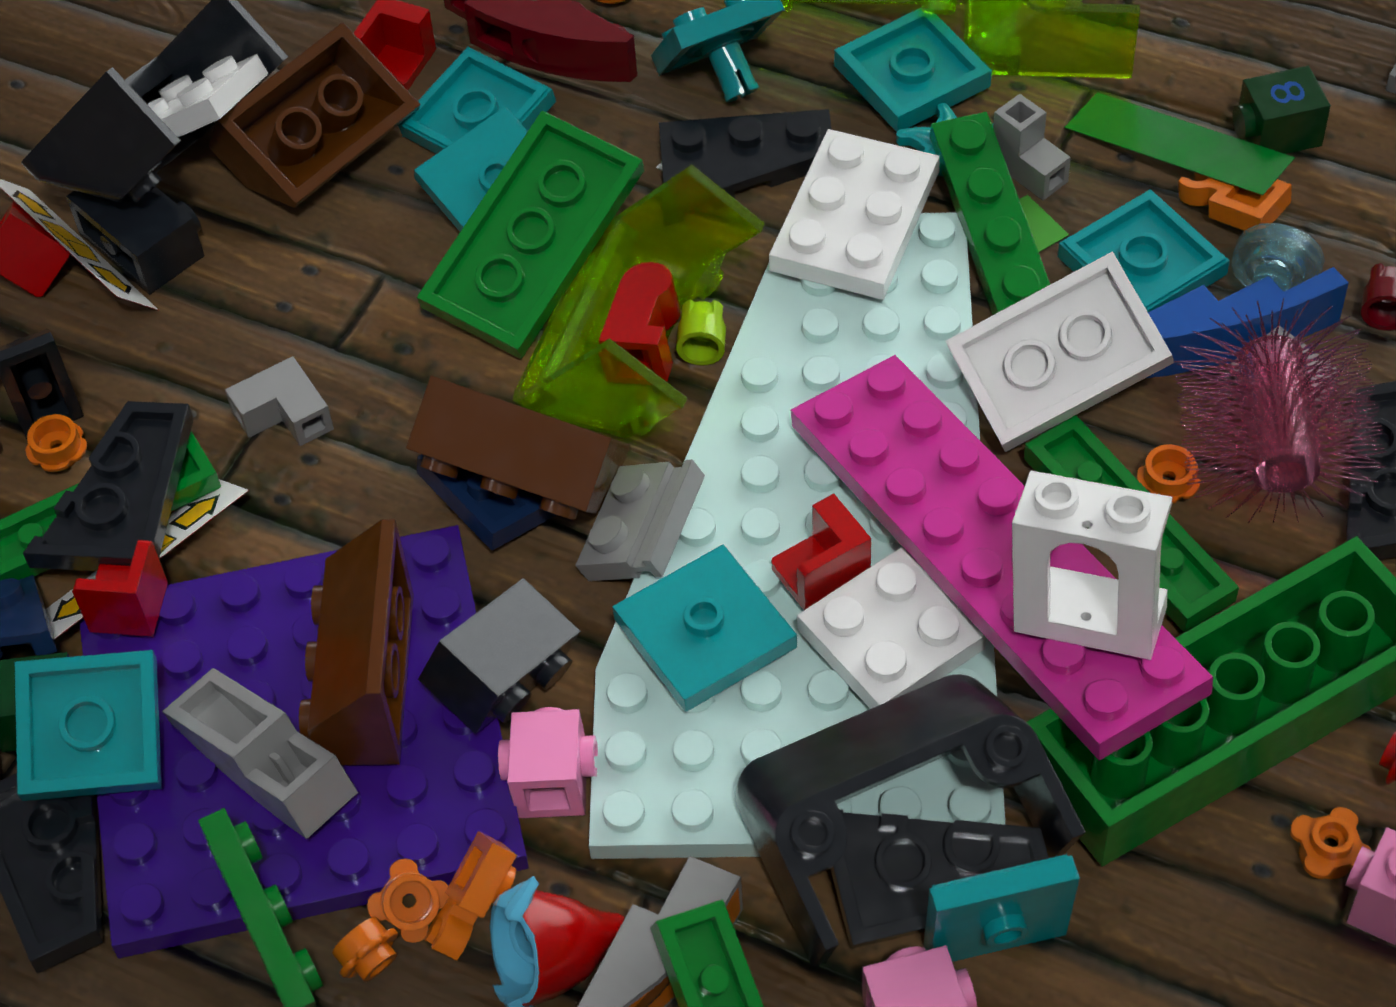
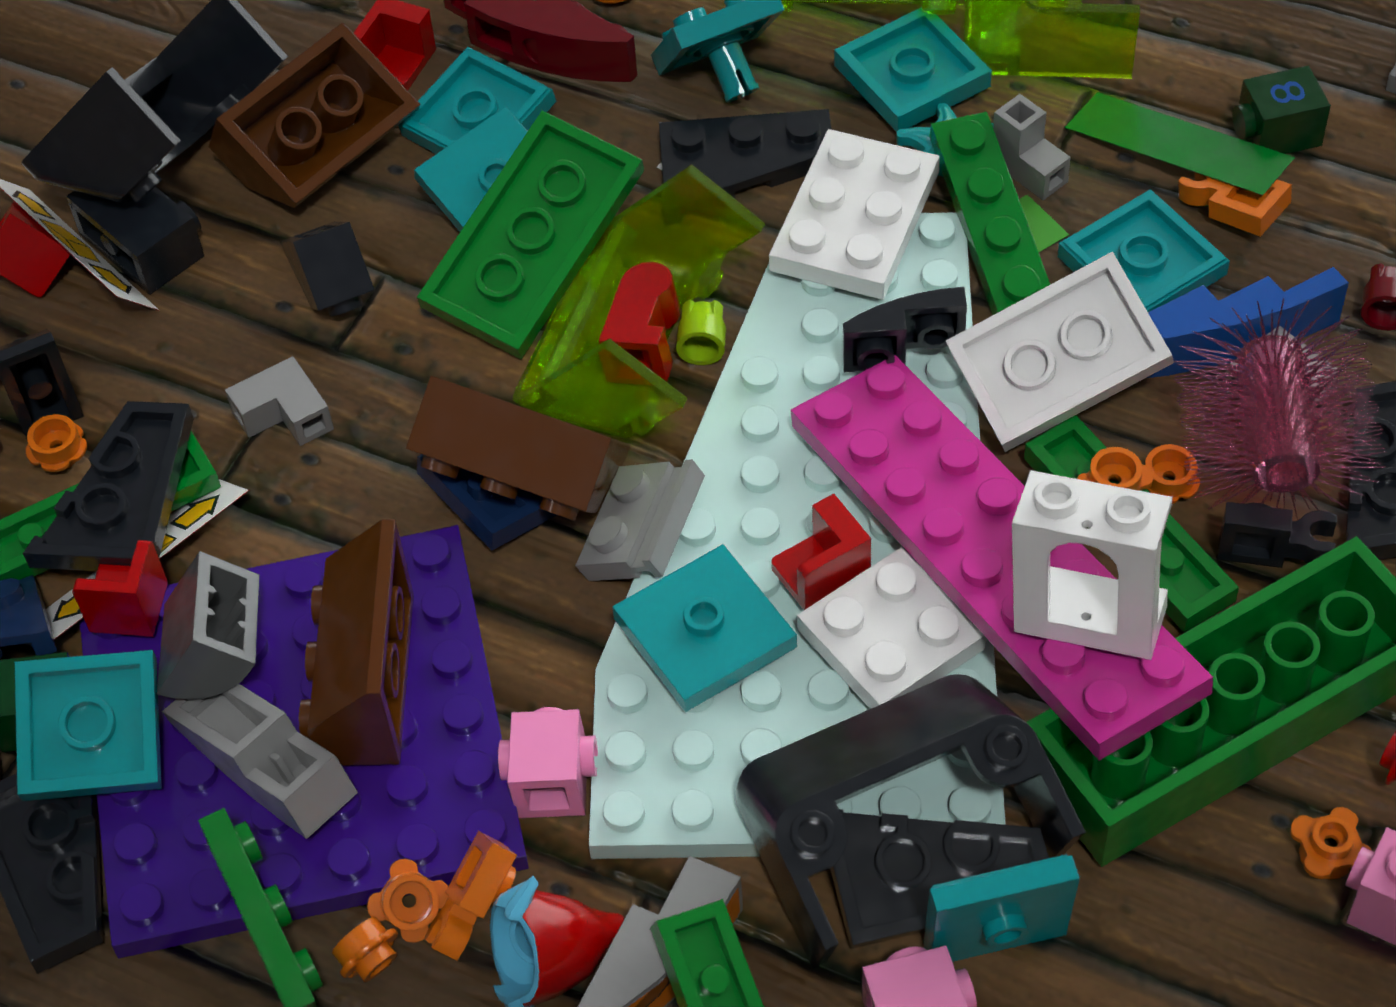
(195, 104): white plate -> none
(208, 630): none -> dark grey brick
(329, 267): none -> black slope
(500, 656): brick -> none
(903, 324): none -> black slope
(1119, 465): none -> orange plate
(1267, 534): none -> black plate
(1276, 252): clear light blue plate -> none

